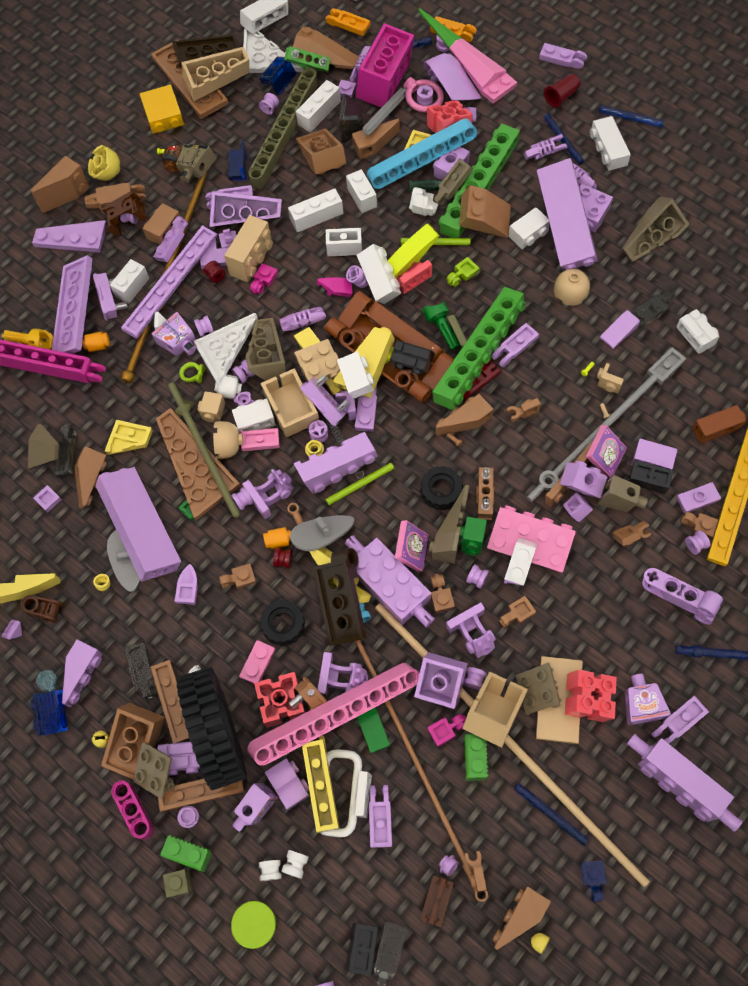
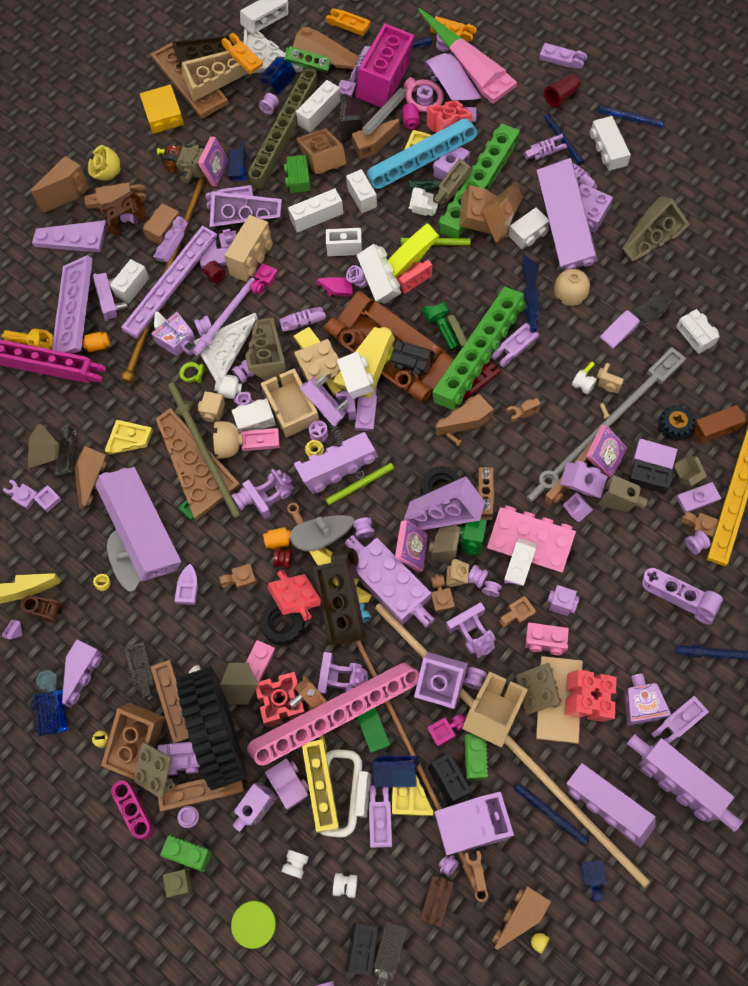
(21, 495): none -> lavender plate
(206, 338): none -> lavender bar
(213, 161): none -> tile
(238, 683): none -> dark tan slope
(242, 54): none -> light orange hinge
(270, 870): white wheel -> none
(294, 594): none -> coral plate
(297, 173): none -> bright green brick
(340, 882): none -> white wheel
(363, 528): none -> lavender wheel
(395, 771): none -> clear blue panel
(410, 116): none -> dark pink brick
(410, 801): none -> light yellow wing
(446, 506): none -> lavender wedge
(449, 779): none -> black hinge
(457, 573): none -> tan bracket
(464, 269): lime plate -> none
(474, 823): none -> lavender slope
(491, 588): none -> lavender bush
(502, 211): none -> medium nougat wedge
(530, 272): none -> clear blue sword
(546, 638): none -> bright pink bracket
(563, 600): none -> lavender brick
(586, 383): none -> white wheel
(612, 805): none -> lavender wedge
(629, 534): medium nougat plate -> none
(674, 429): none -> black wheel
(689, 470): none -> dark tan panel

